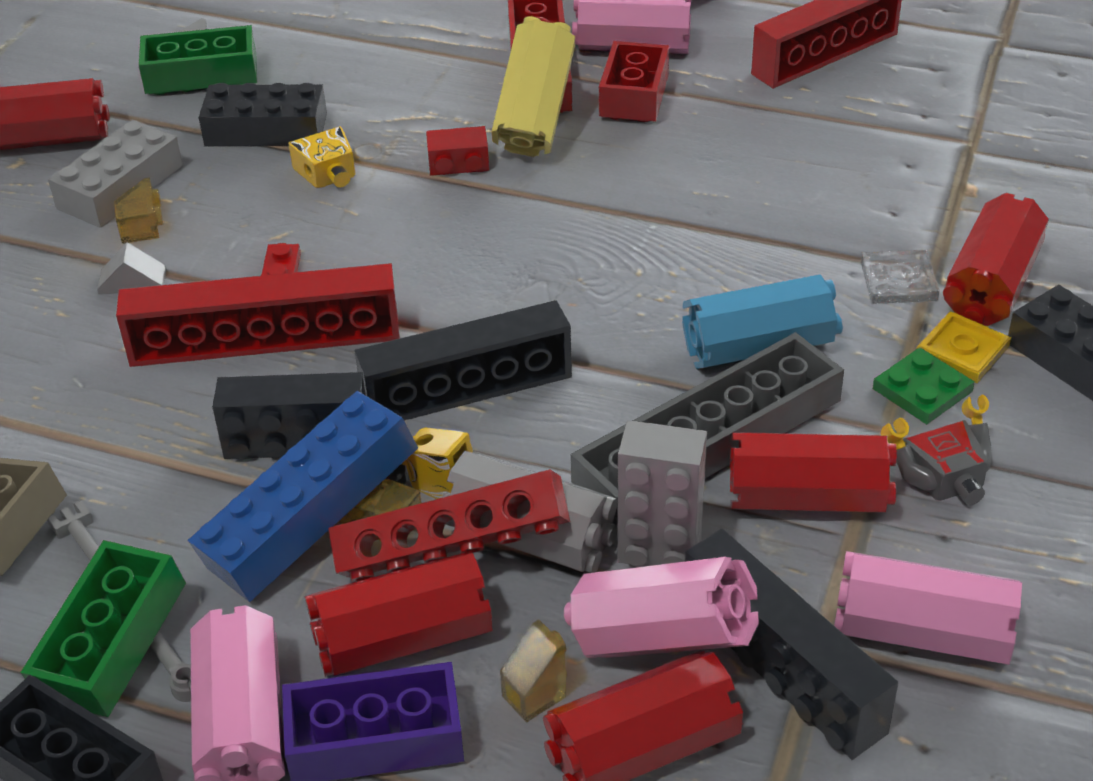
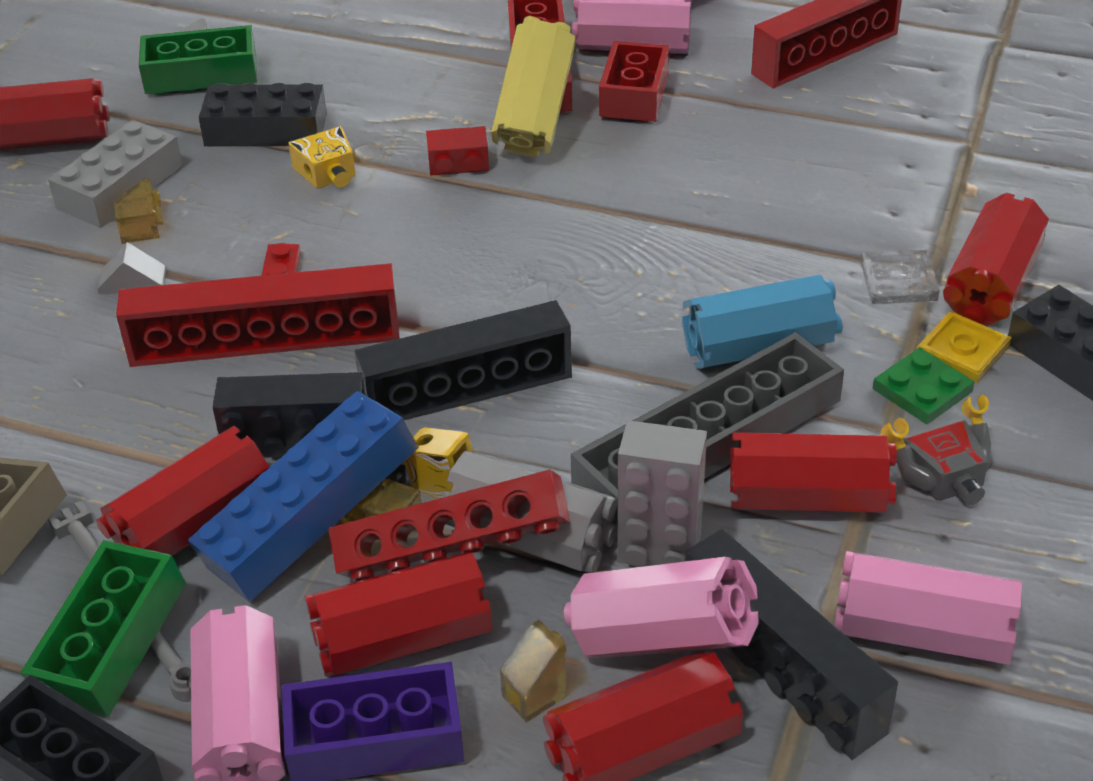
(184, 495): none -> red brick

